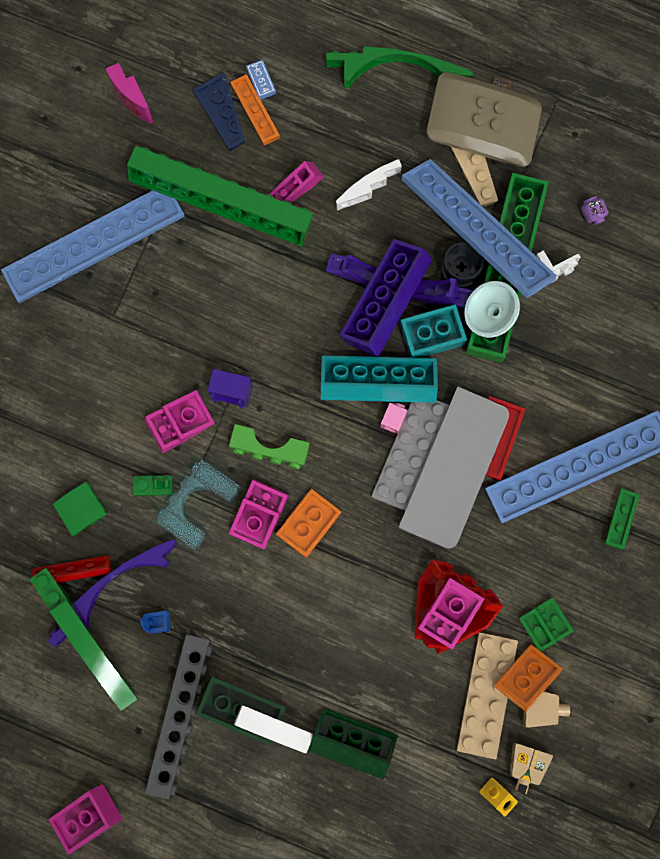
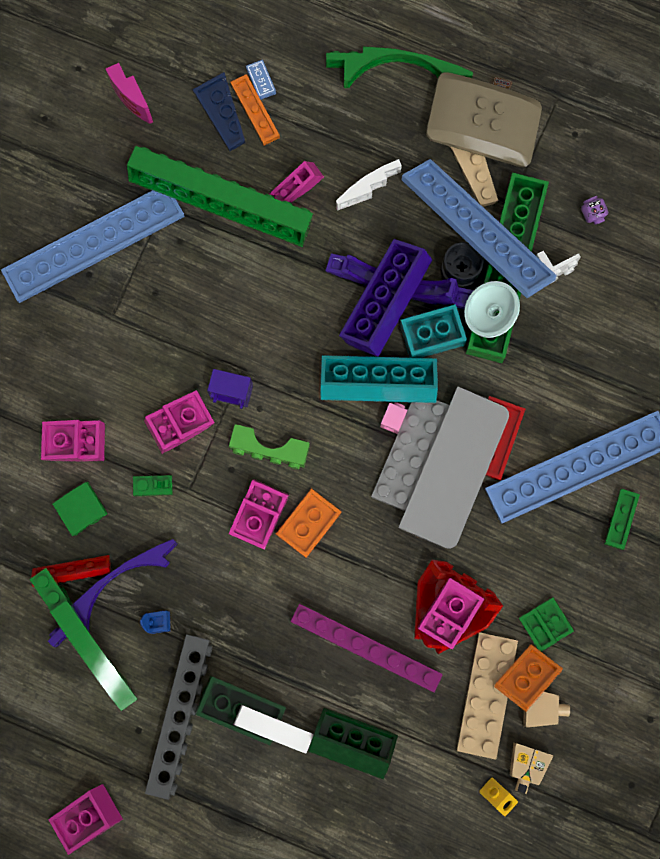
(73, 440): none -> dark pink slope
(202, 478): clear light blue arch -> none
(366, 648): none -> magenta brick

